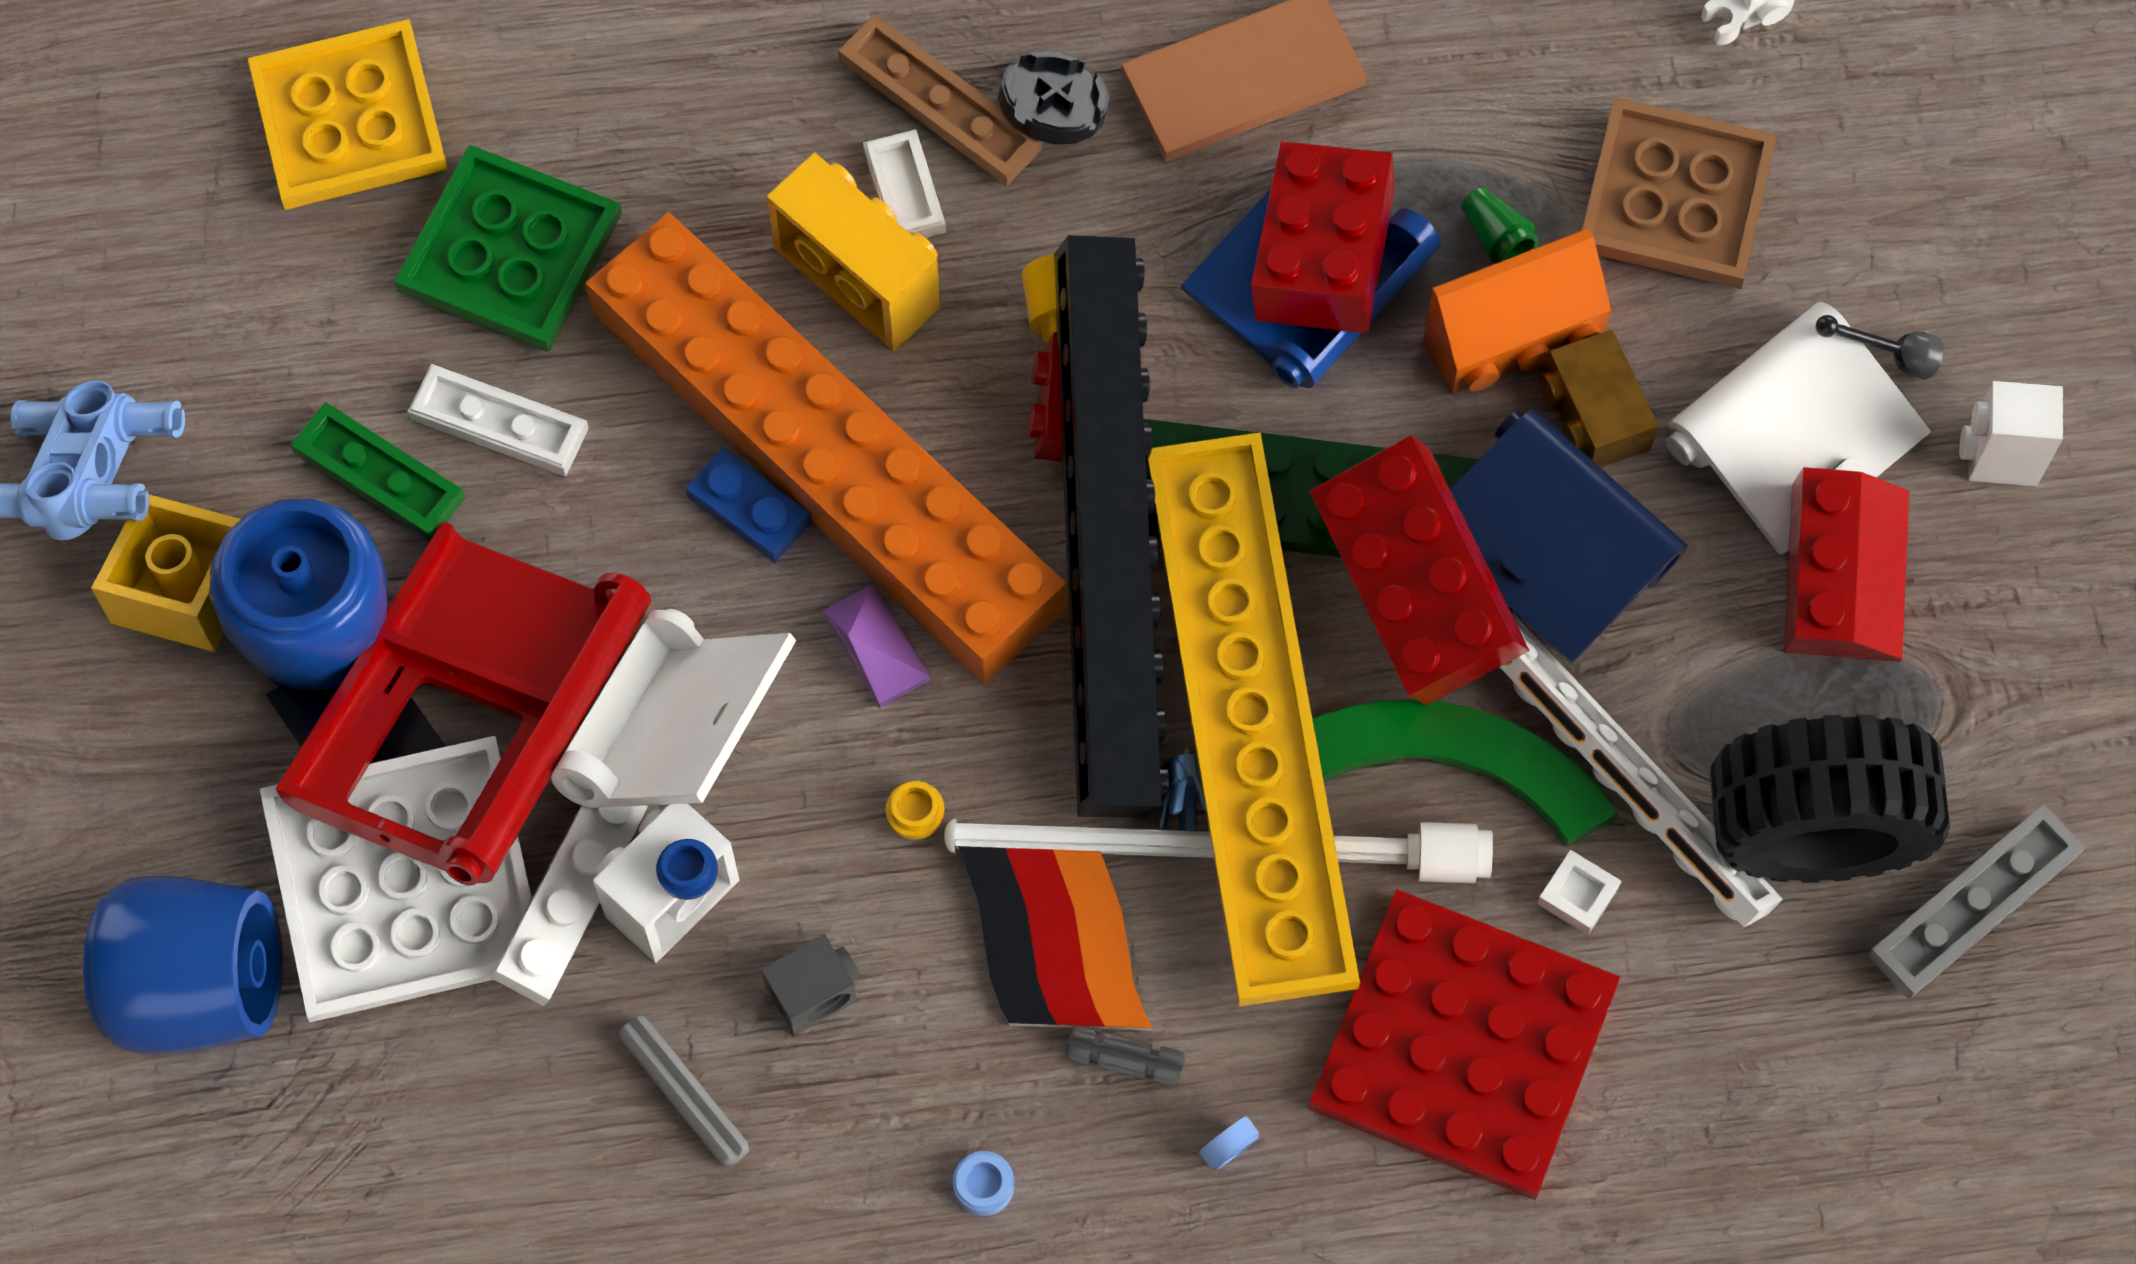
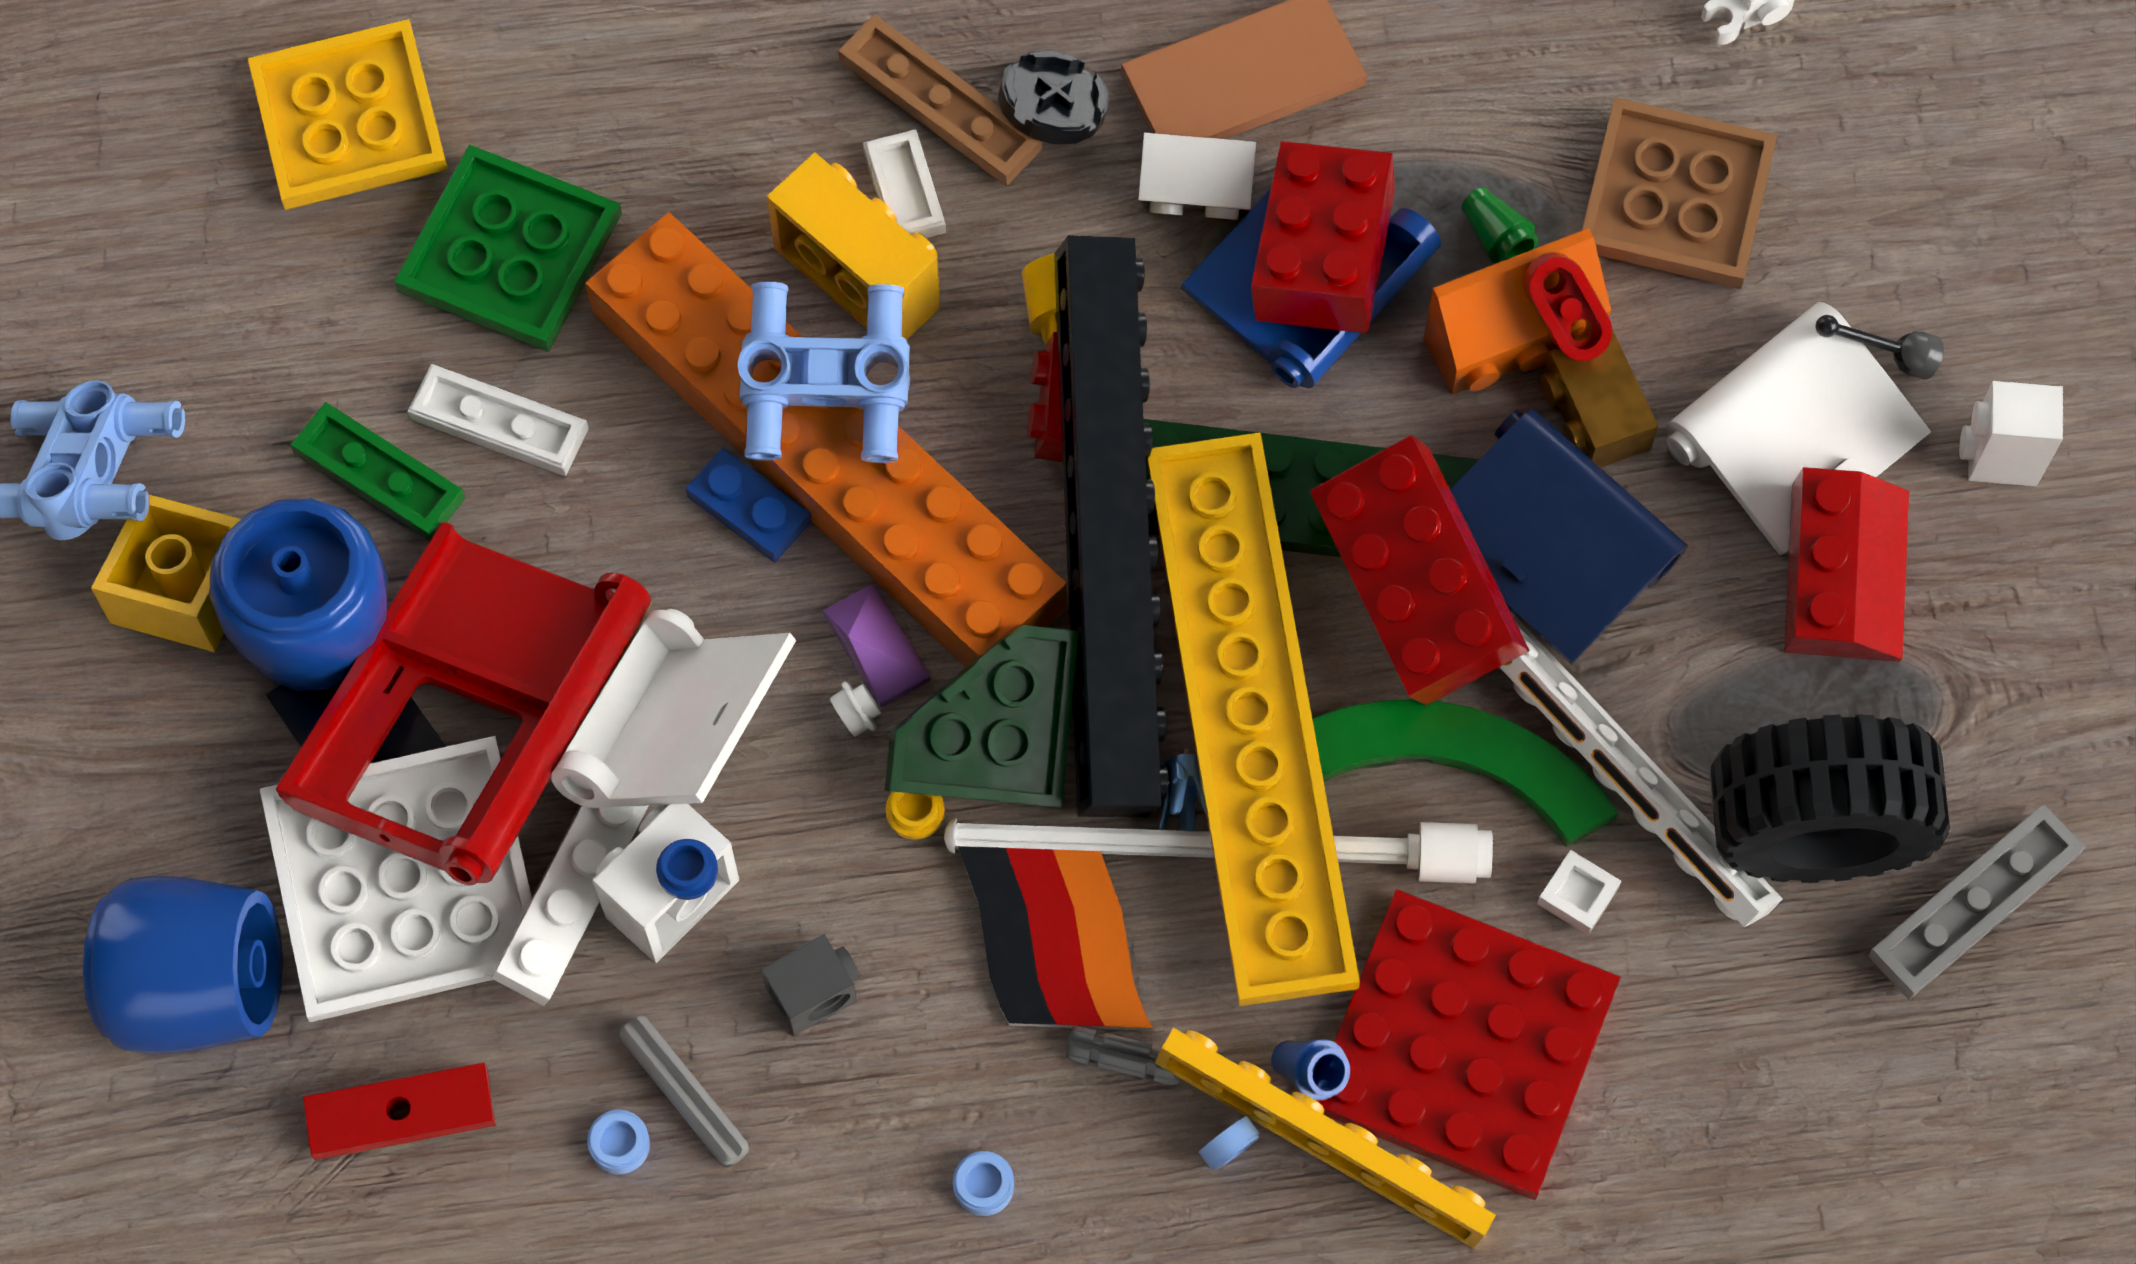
(361, 1115): none -> red tile
(618, 1142): none -> light blue tile
(824, 372): none -> light blue piece
(856, 708): none -> white plate
(994, 726): none -> dark green plate
(1197, 173): none -> white brick
(1312, 1067): none -> blue cone
(1345, 1147): none -> yellow plate
(1566, 303): none -> red plate

